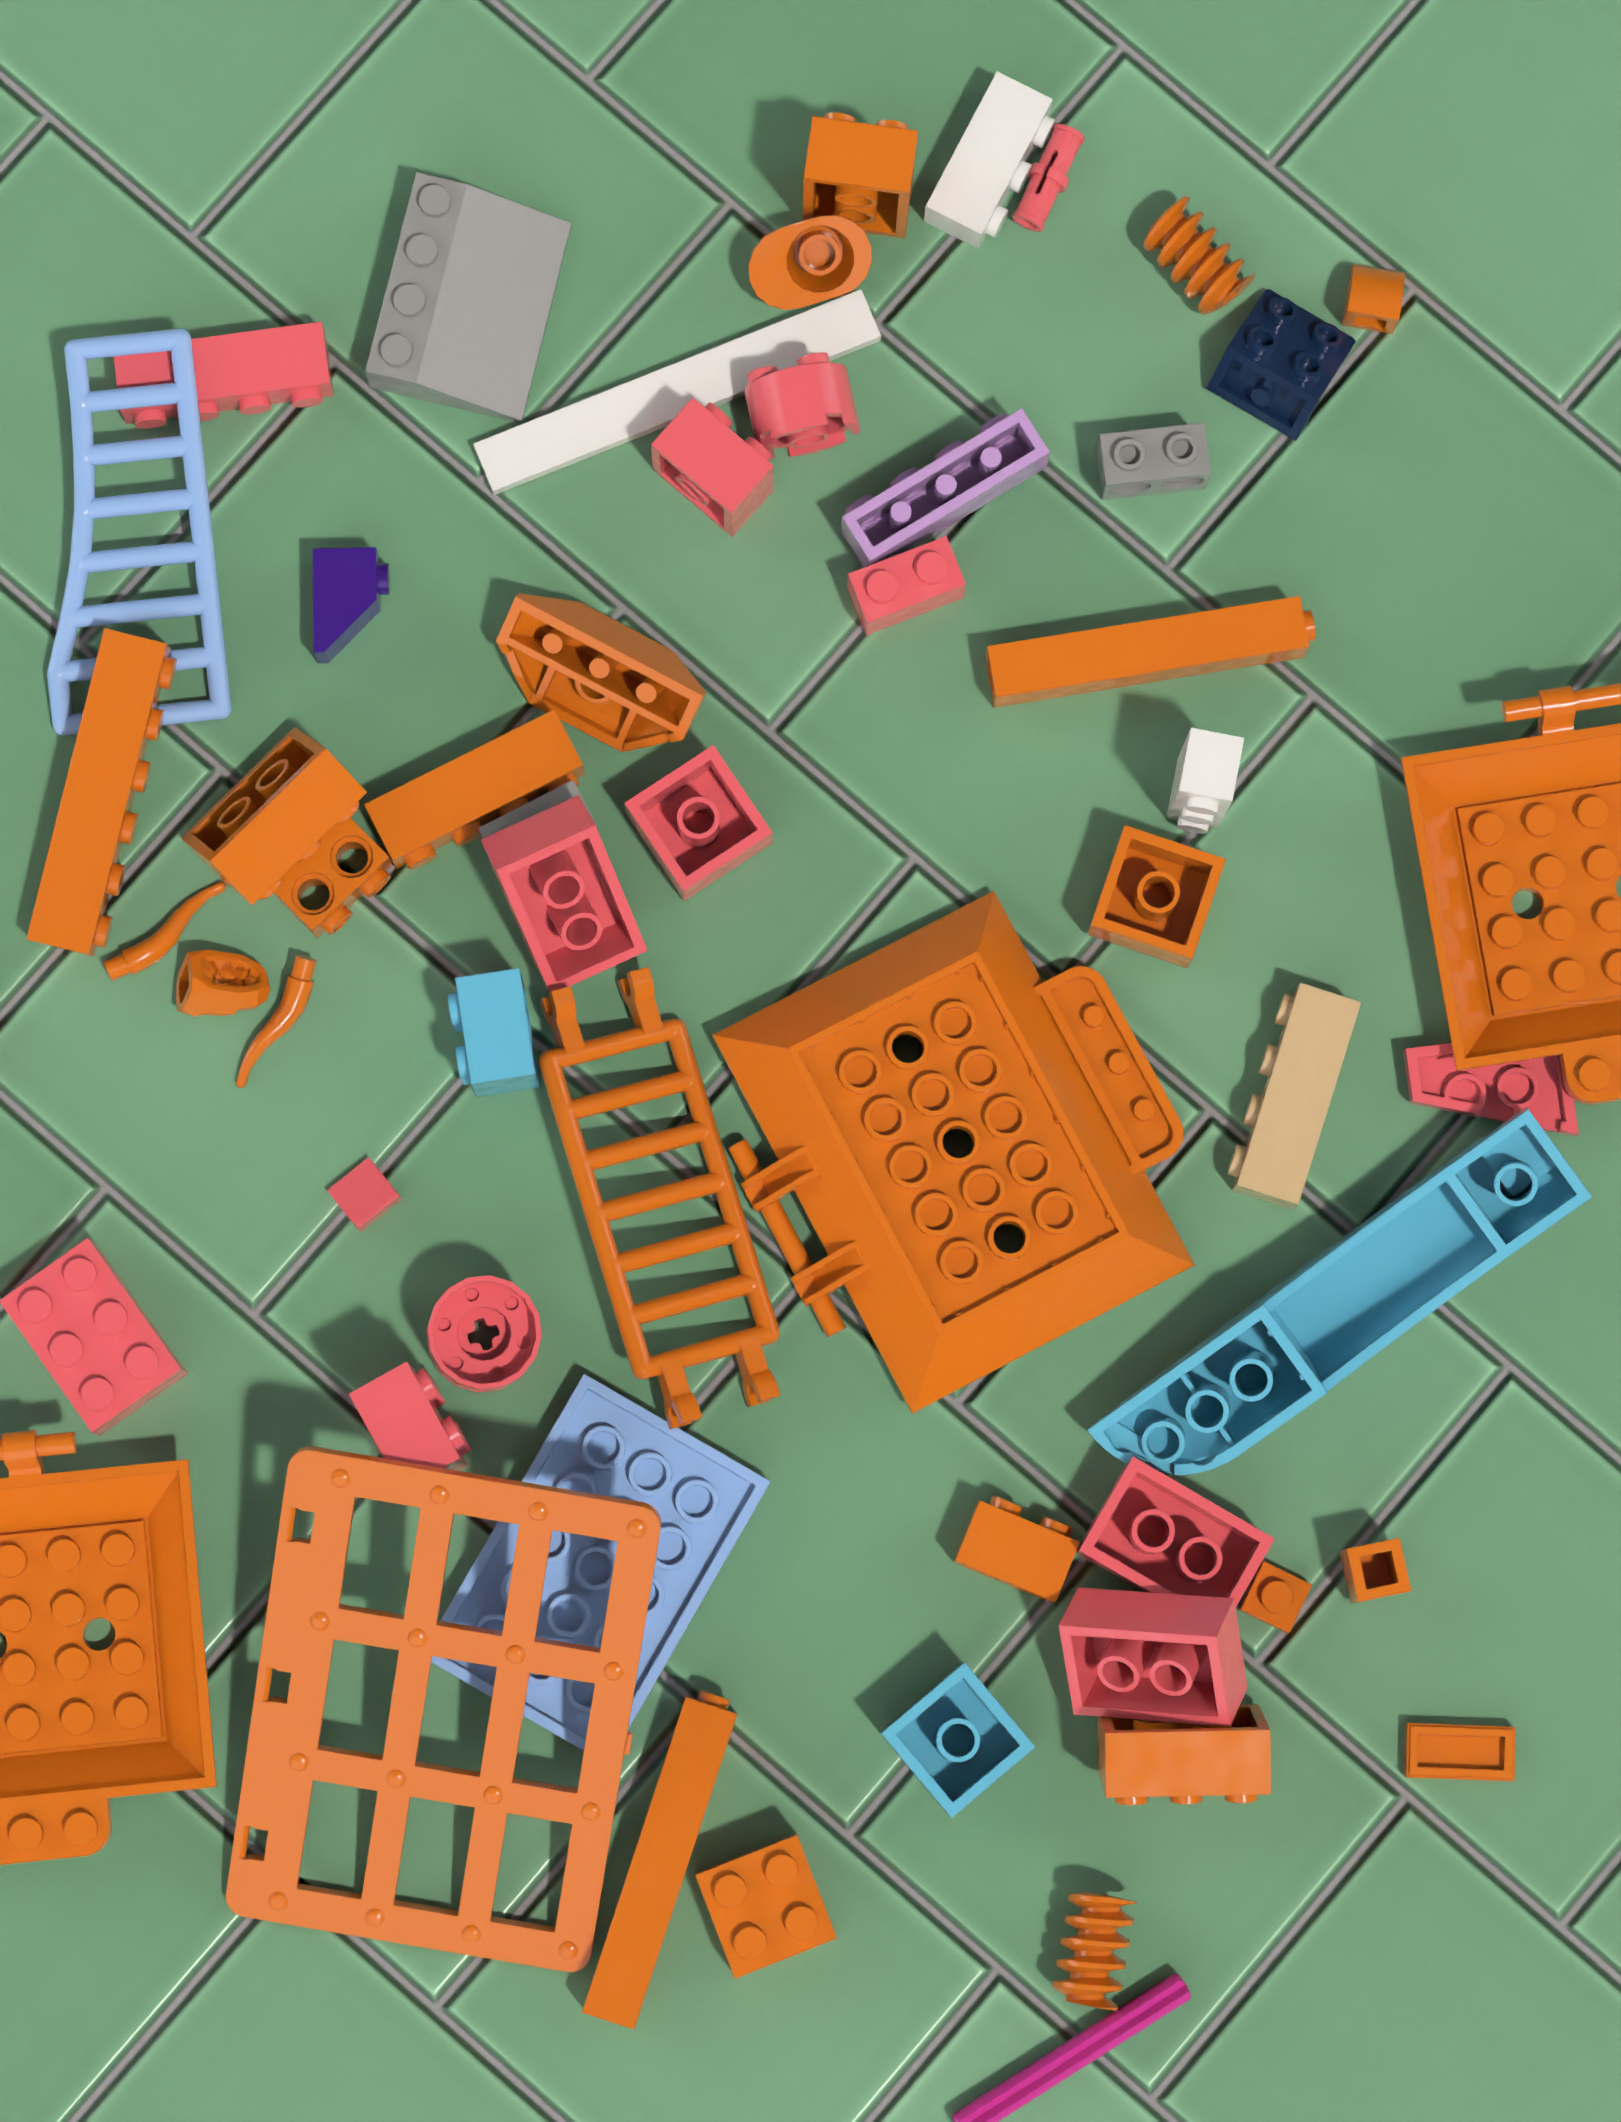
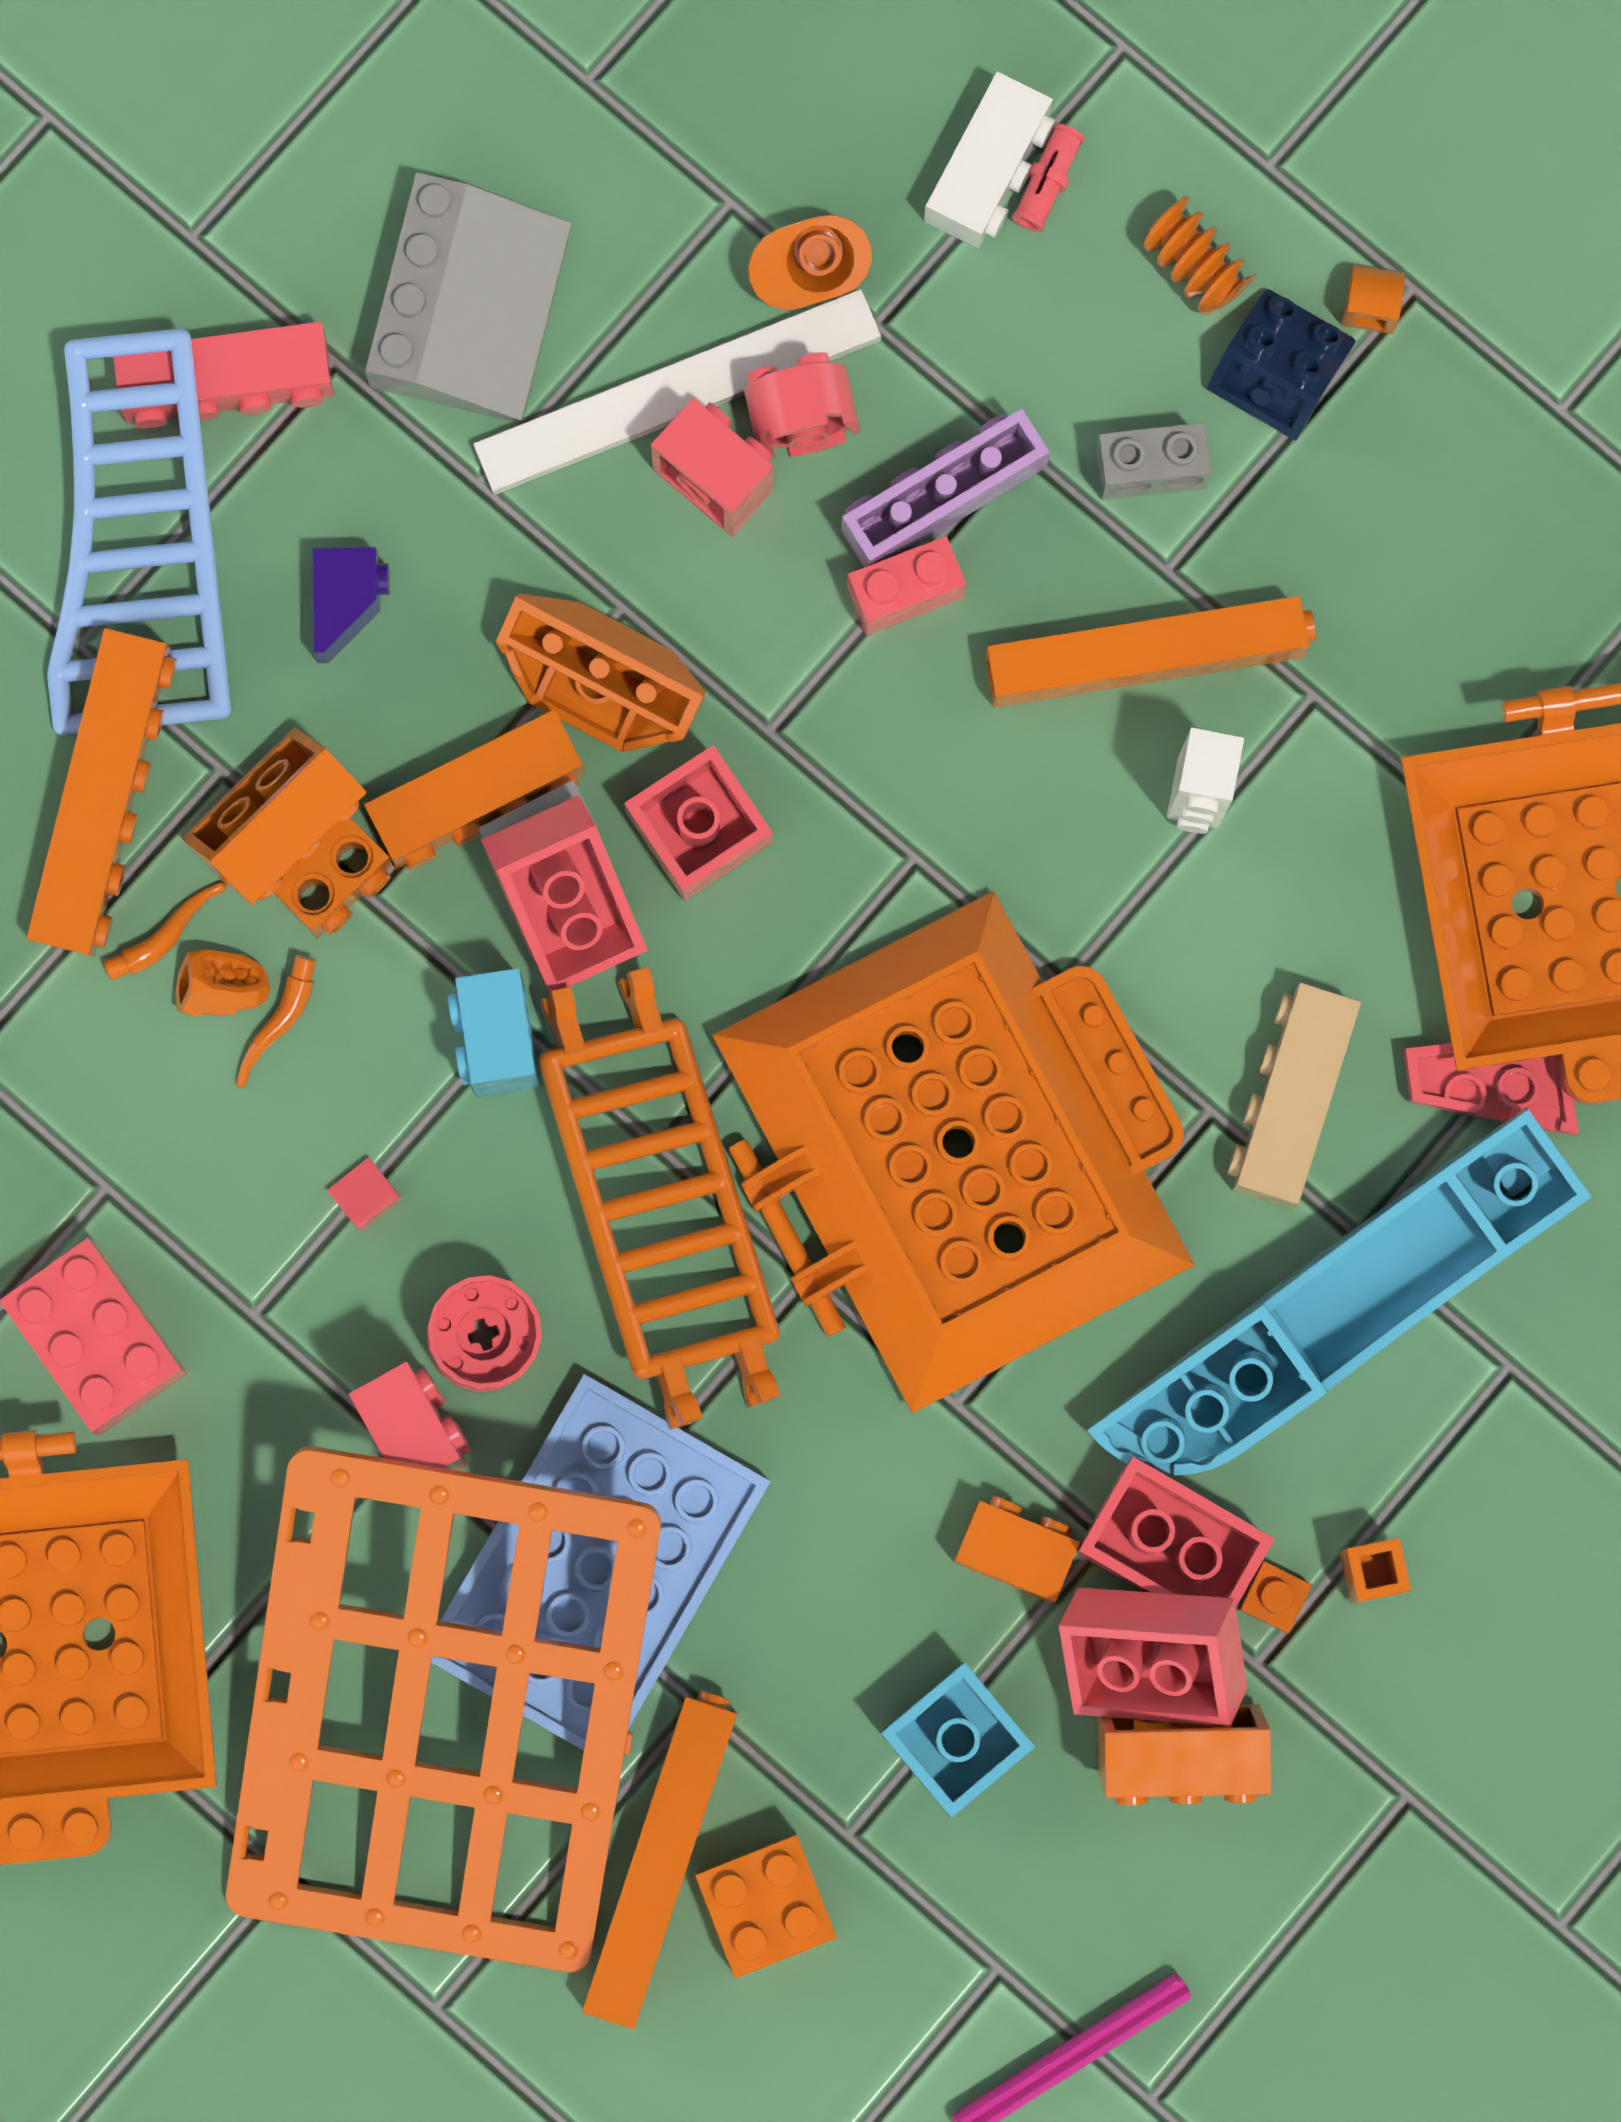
(860, 172): orange brick -> none
(1094, 1949): orange piece -> none
(1156, 896): orange brick -> none
(1459, 1752): orange tile -> none

